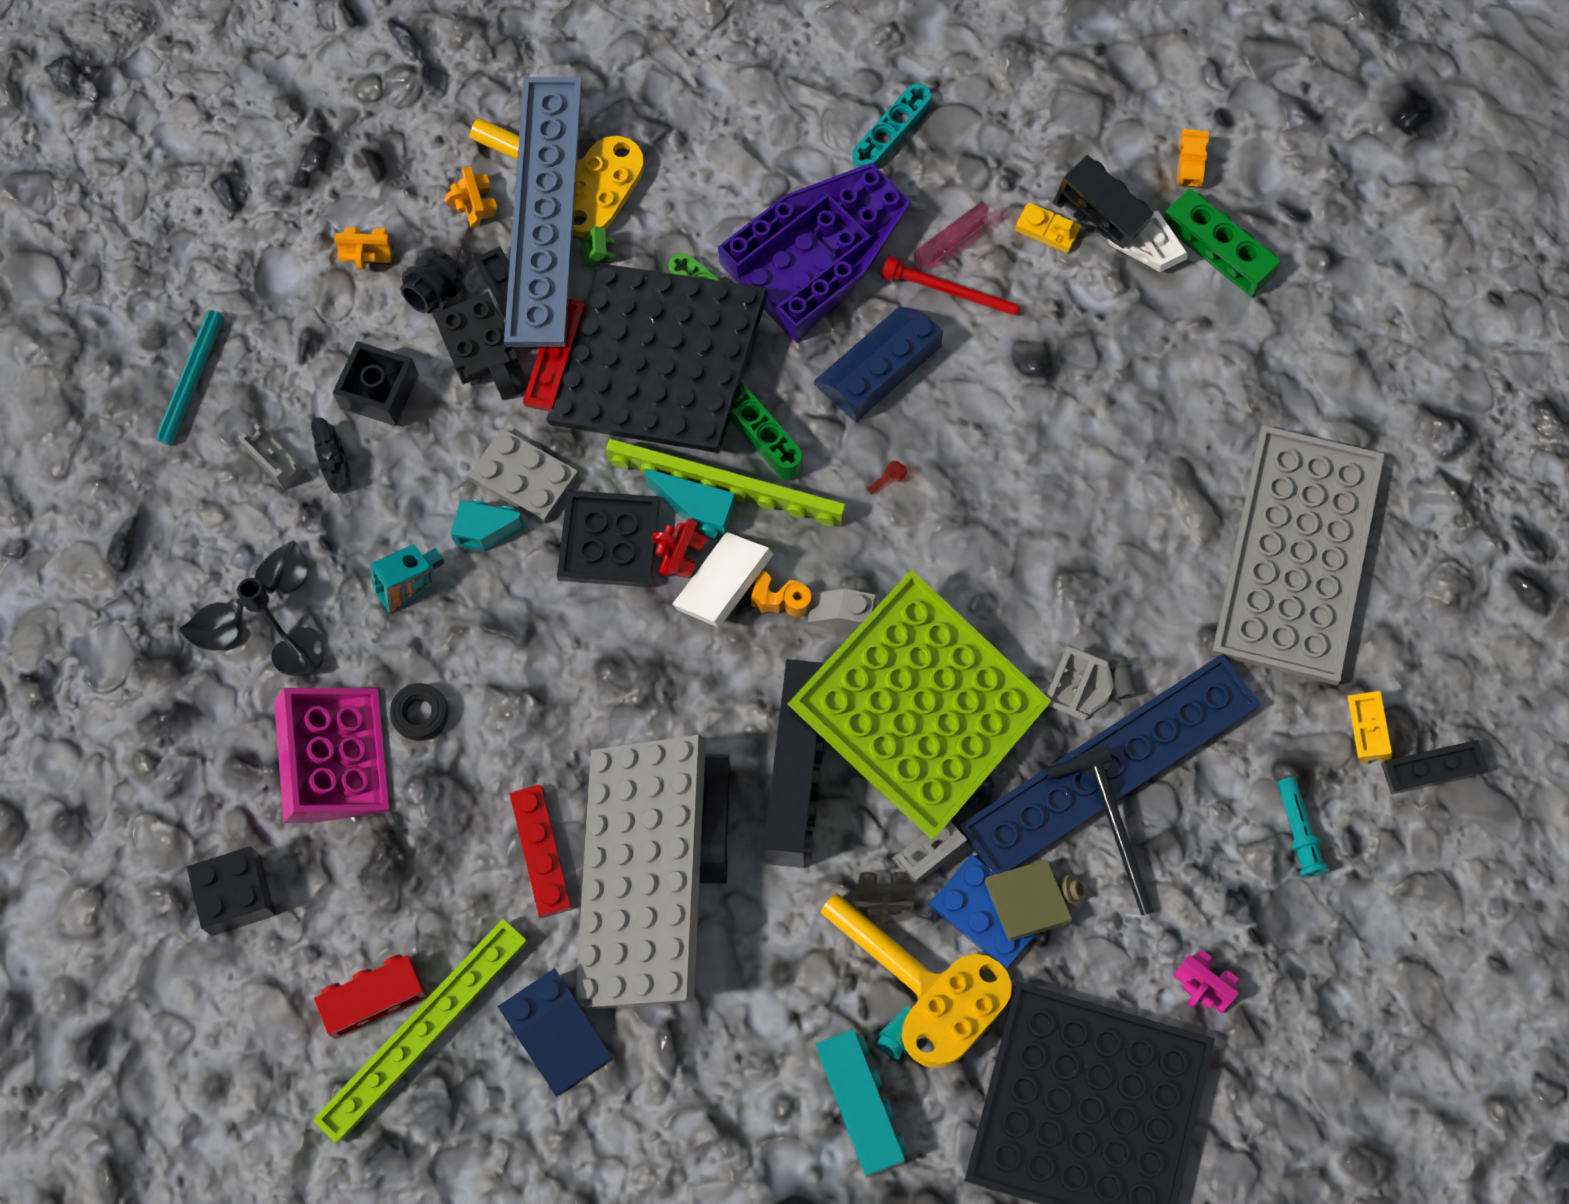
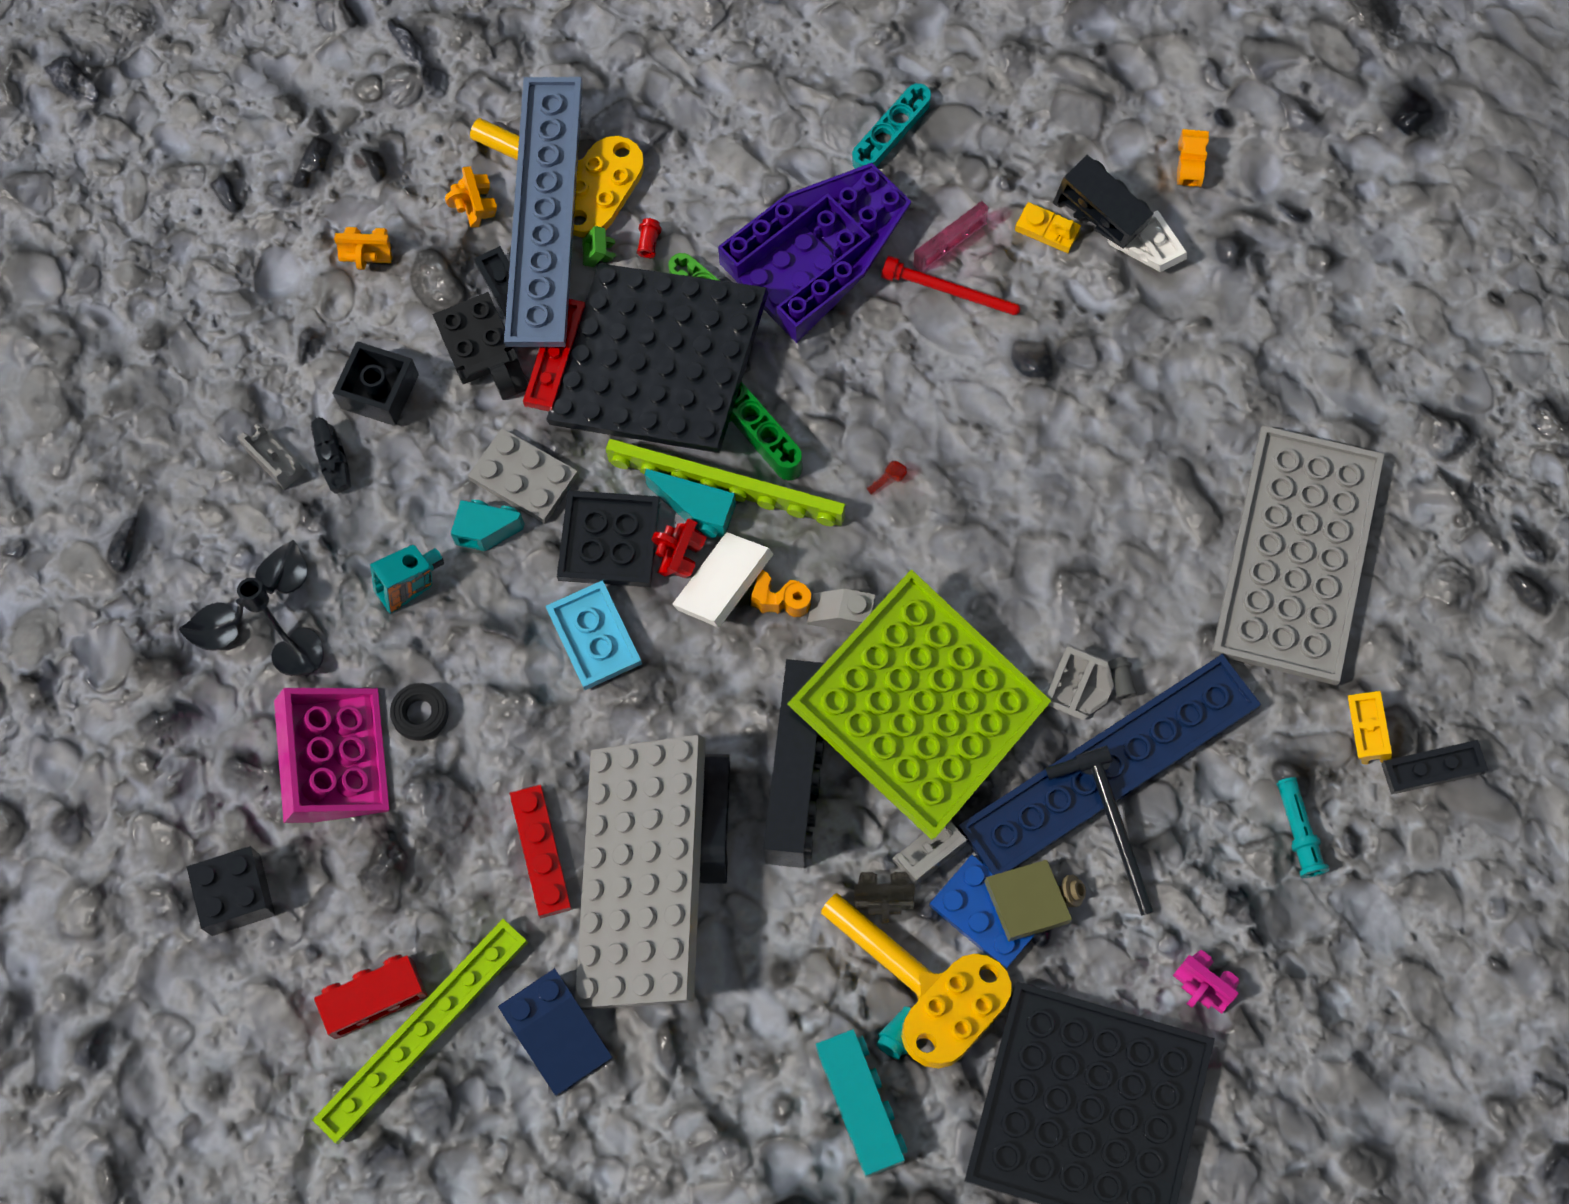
(189, 377): teal axle -> none
(431, 282): black piece -> none
(593, 635): none -> medium azure plate
(649, 230): none -> red pin
(880, 361): dark blue slope -> none
(1225, 257): green brick -> none

